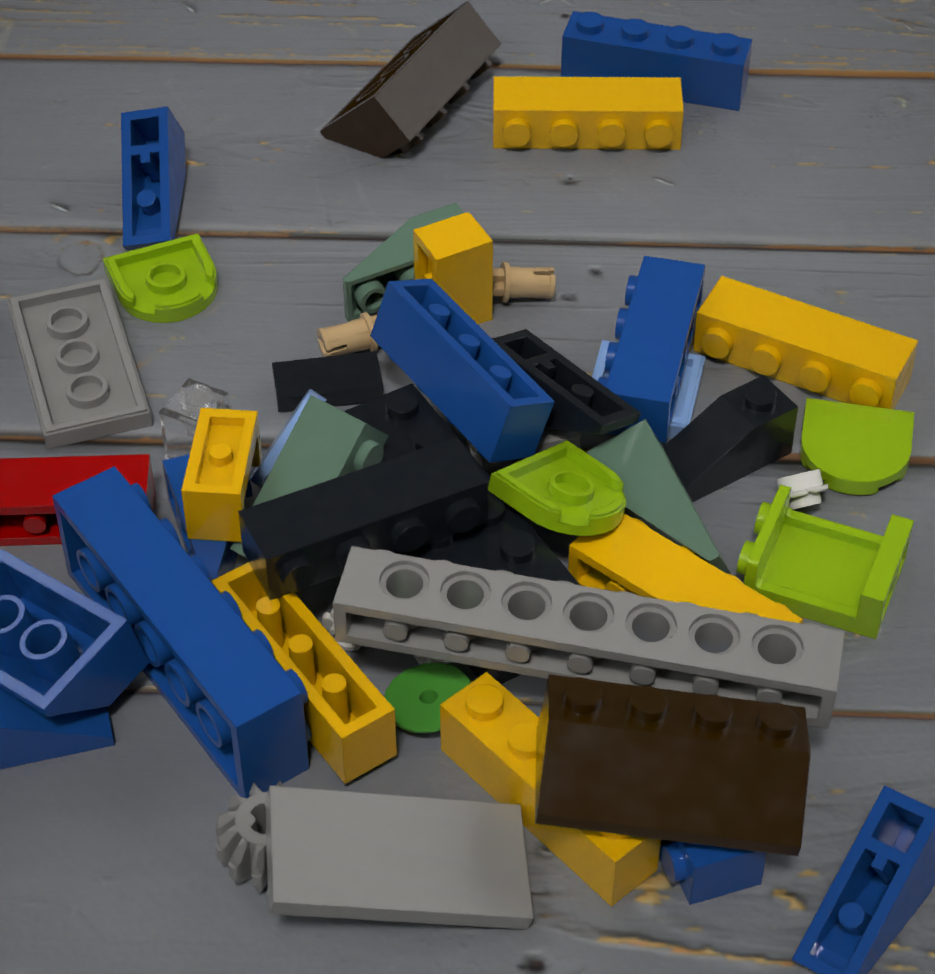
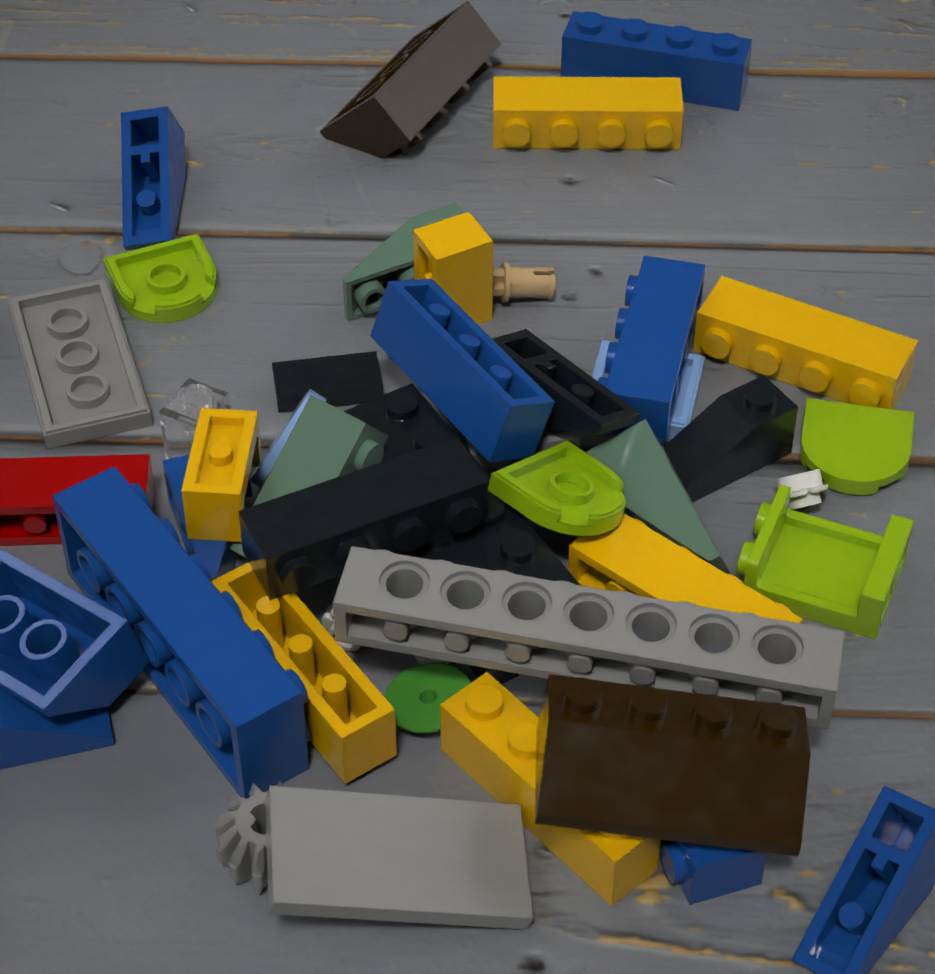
(348, 337): tan axle -> none

